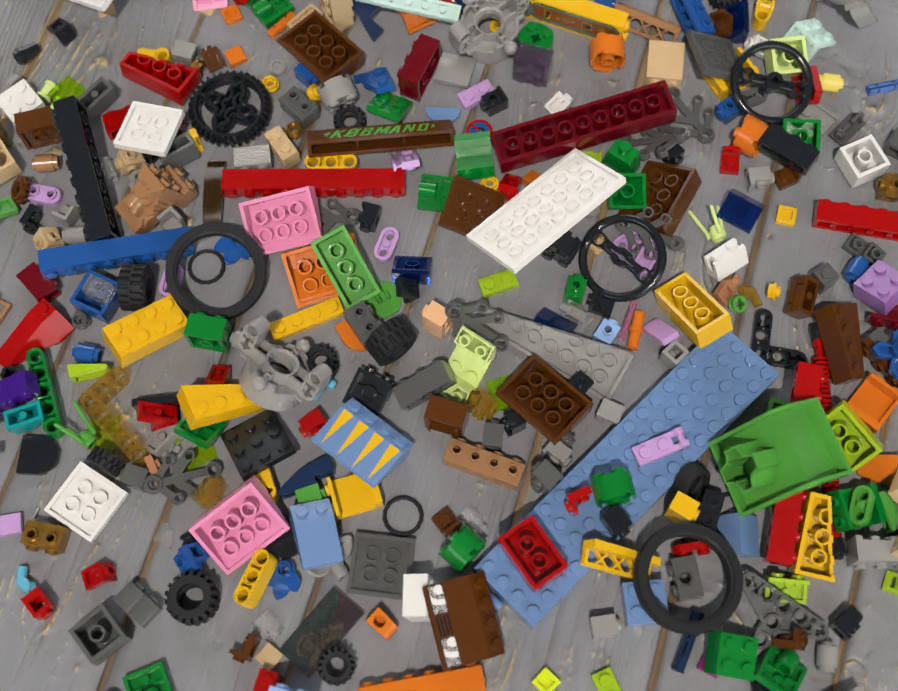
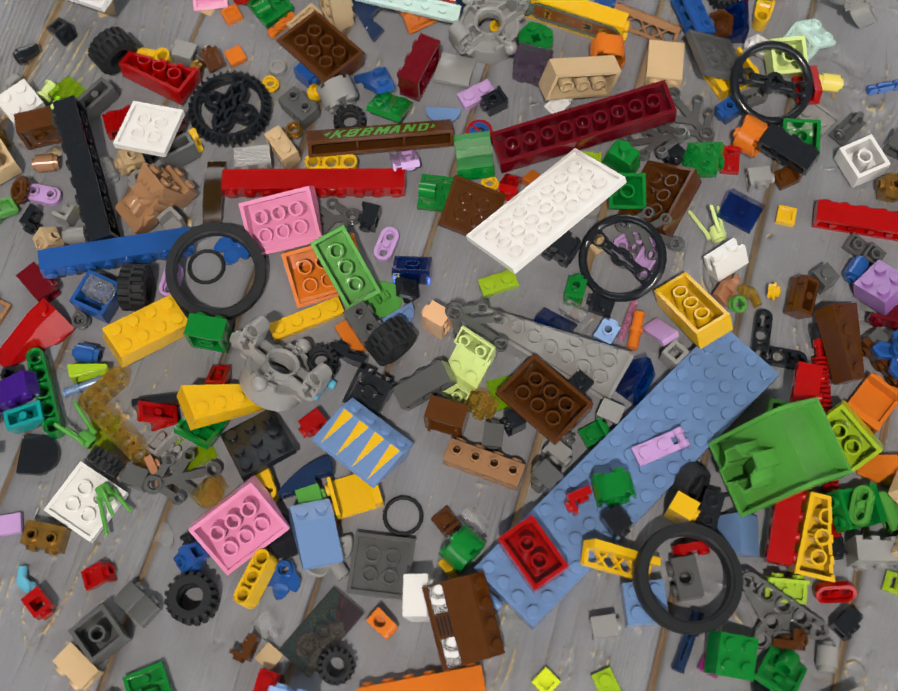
(77, 667): none -> tan brick
(79, 387): none -> medium blue piece
(105, 495): none -> bright green plant
(110, 48): none -> black tyre
(344, 352): none -> black slope
(405, 312): none -> medium blue tile
(447, 569): none -> yellow tile
(579, 77): none -> tan brick
(594, 433): none -> green bracket
(637, 380): none -> clear blue slope
(705, 158): none -> green plate
(833, 592): none -> red plate

